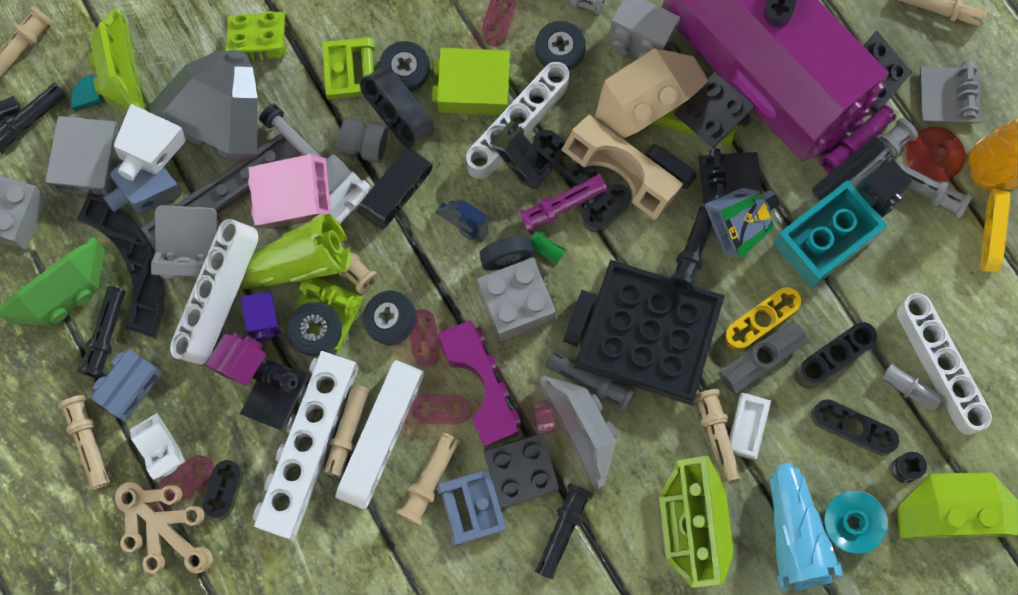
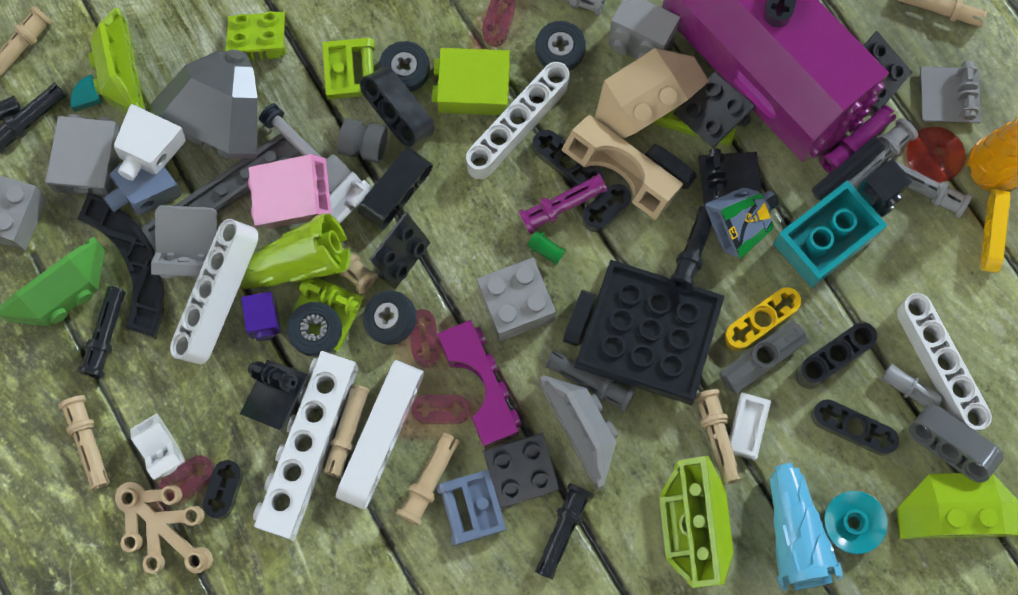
(125, 384): sand blue brick -> none
(236, 358): magenta brick -> none
(399, 251): none -> black hinge
(470, 220): dark blue wing -> none
(506, 252): black bush -> none
(521, 156): black hinge -> none
(543, 417): clear pink beam -> none
(917, 470): black bush -> none
(956, 443): none -> dark grey beam

